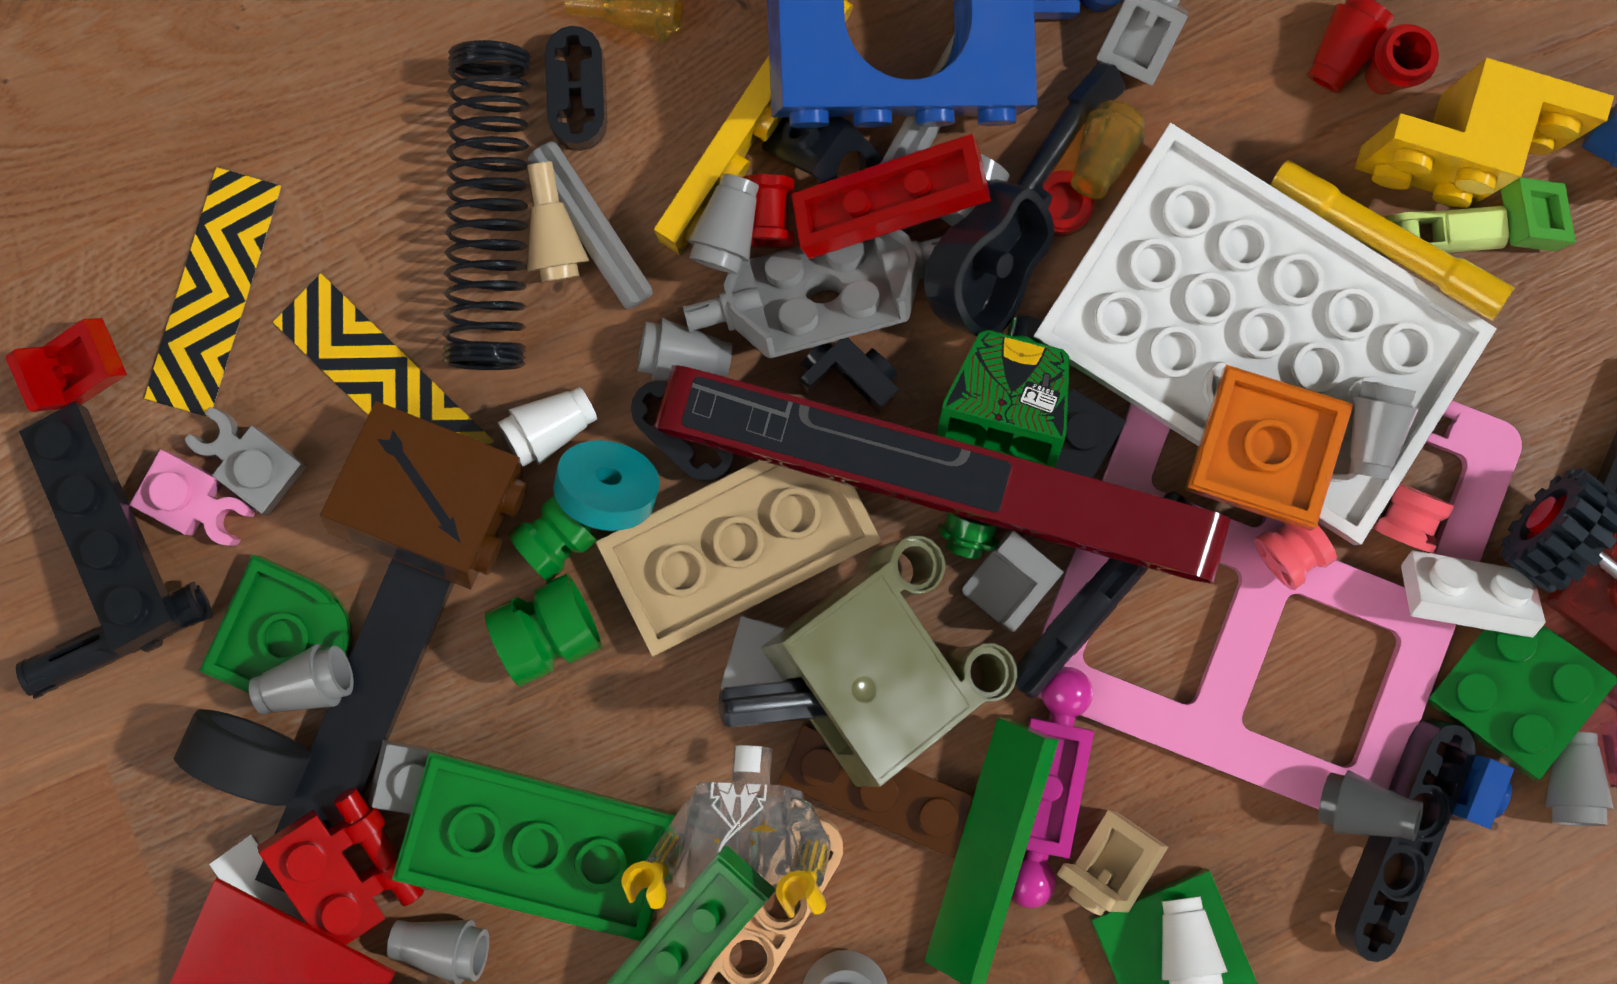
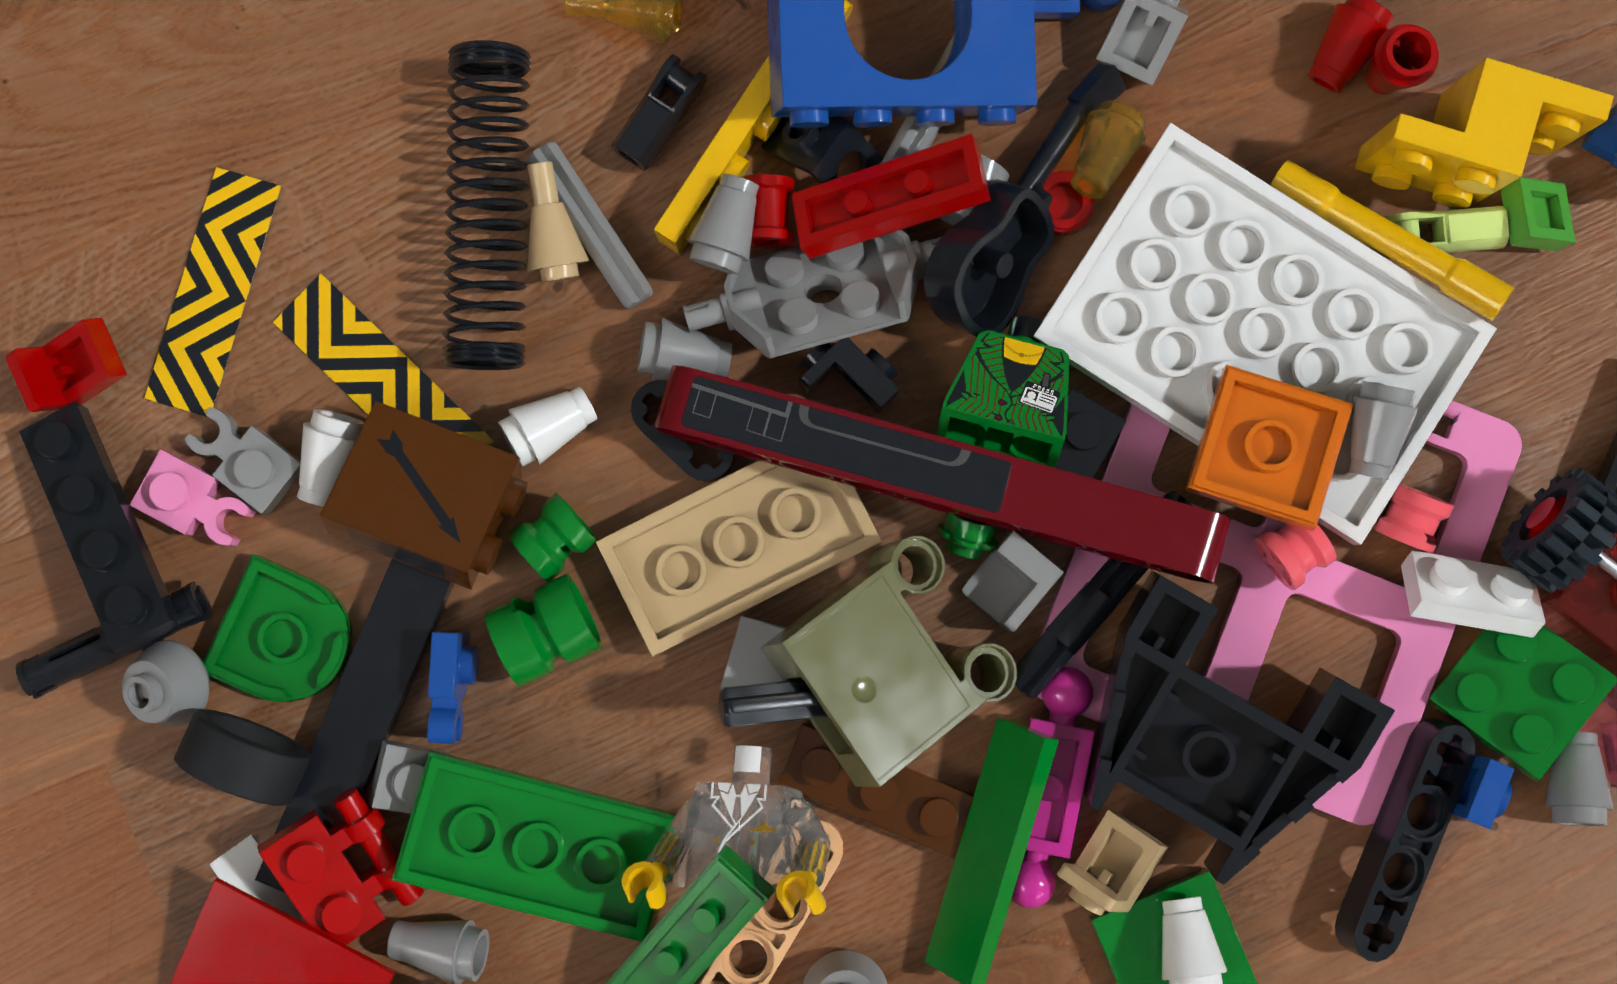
(166, 684): none -> light grey cone
(305, 681): light grey cone -> none
(324, 451): none -> white cone
(451, 670): none -> blue plate
(561, 87): black beam -> none
(606, 485): teal piece -> none
(653, 119): none -> black bar
(1209, 748): none -> black wedge
(1366, 808): dark grey cone -> none

